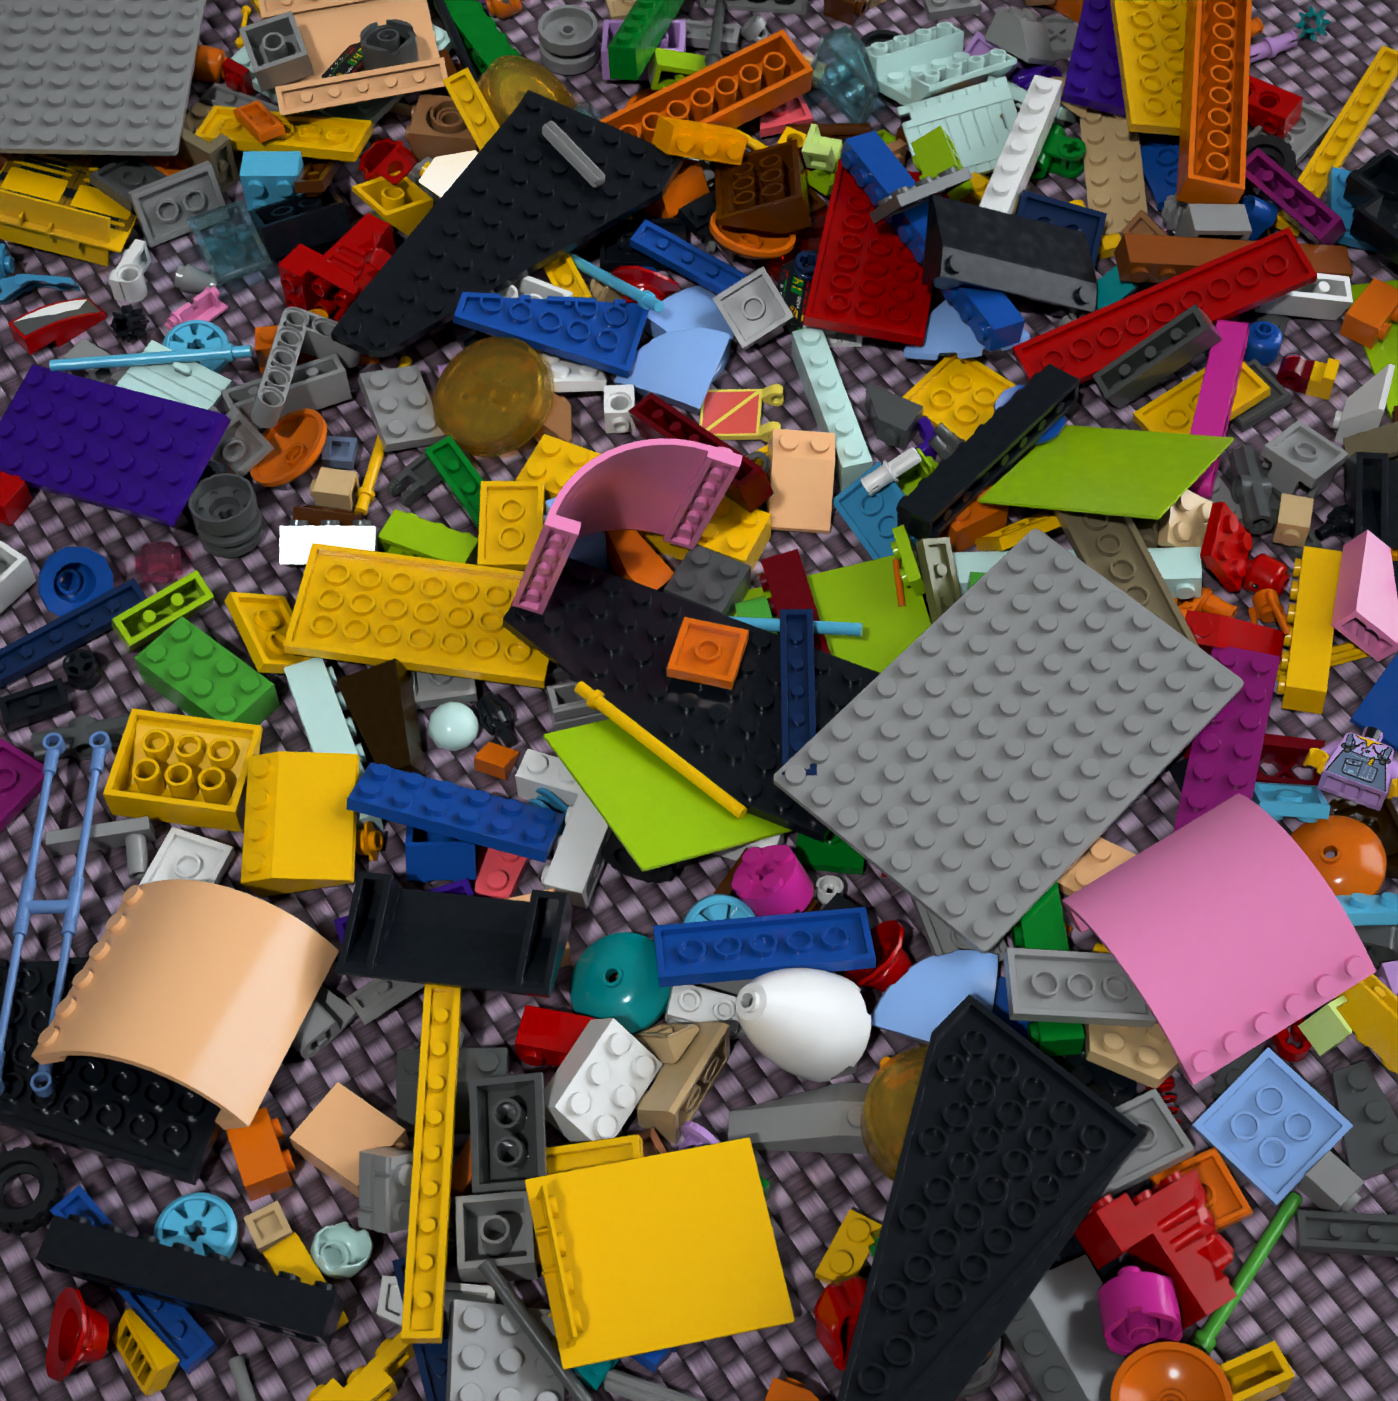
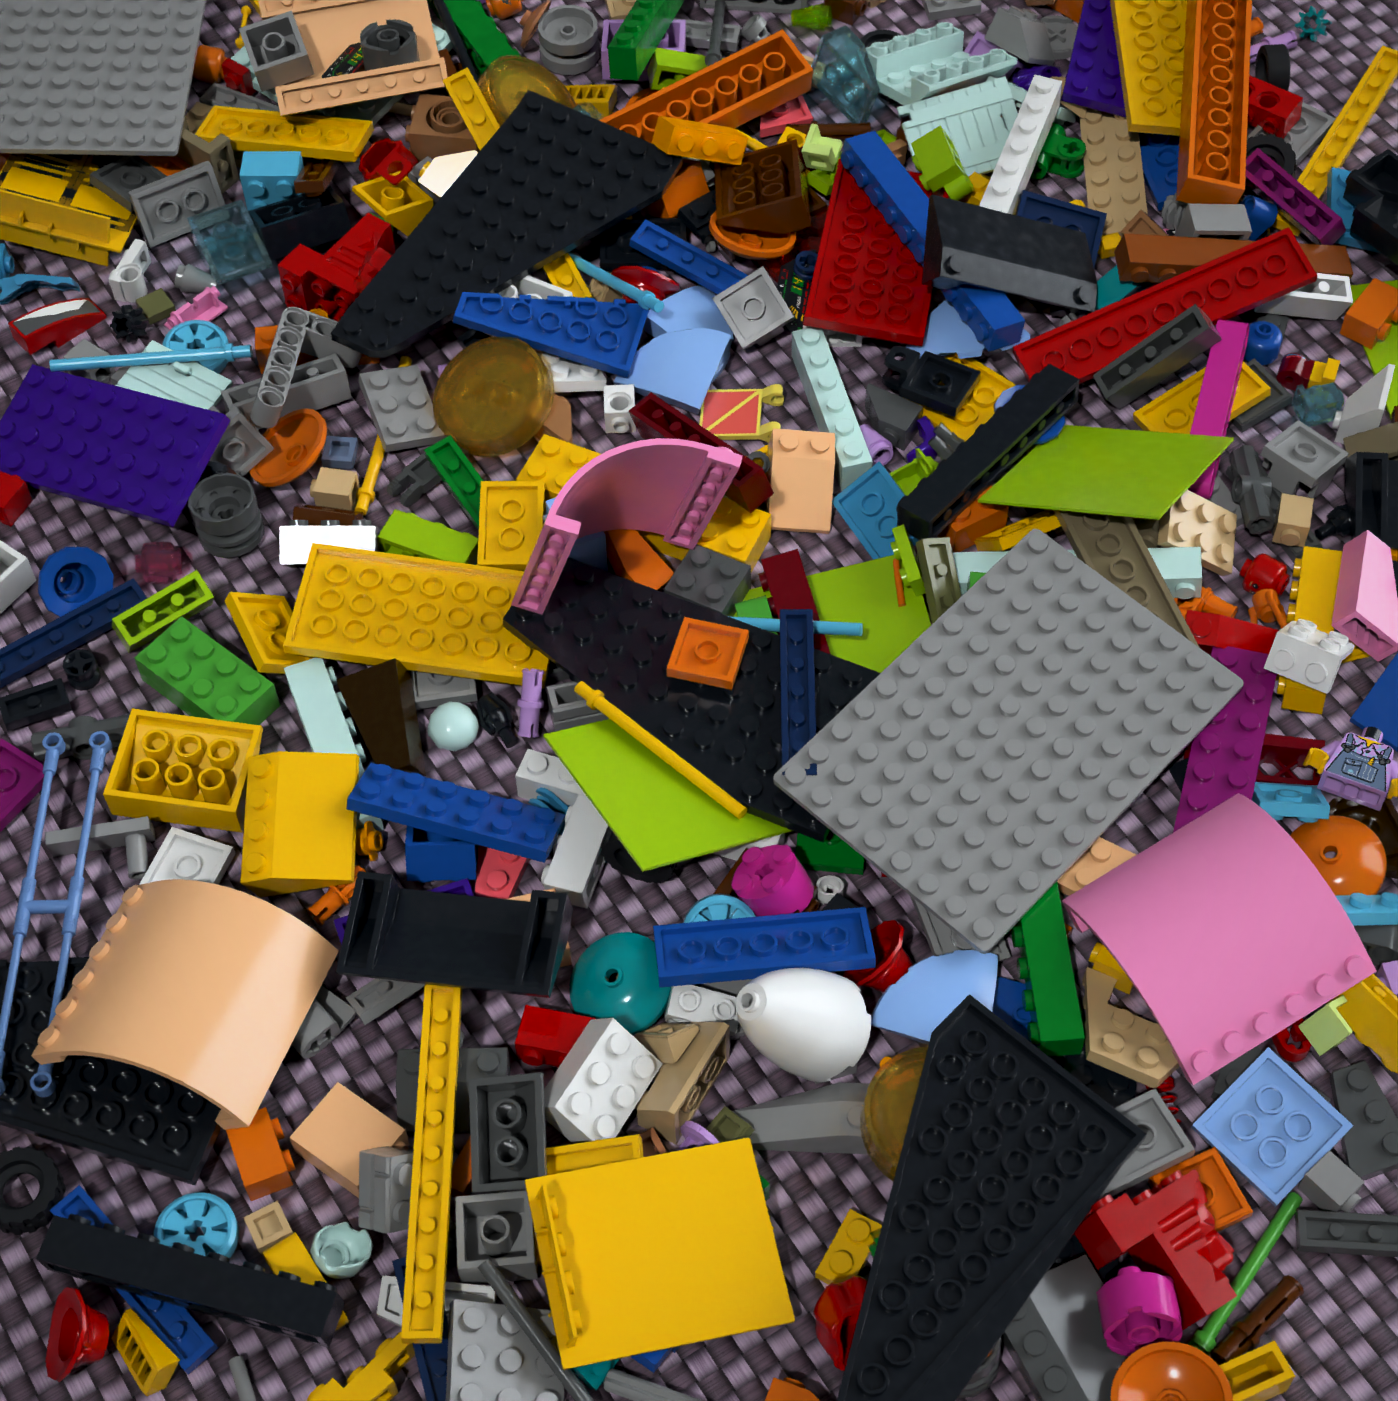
(155, 306): none -> olive tile
(259, 121): orange plate -> none
(333, 900): none -> orange axle
(496, 760): orange slope -> none
(530, 22): none -> nougat dish
(530, 702): none -> lavender pin
(573, 154): light grey axle -> none
(601, 96): none -> yellow slope
(729, 1126): none -> olive tile
(812, 17): none -> clear neon green cone
(878, 446): none -> lavender cone
(890, 471): white axle -> none
(908, 198): dark grey plate -> none
(920, 379): none -> black plate
(1072, 989): light grey plate -> none
(1226, 547): red plate -> none
(1246, 1333): none -> reddish brown pin
(1273, 65): none -> black tyre
(1308, 654): none -> white bracket
(1317, 403): none -> clear light blue brick

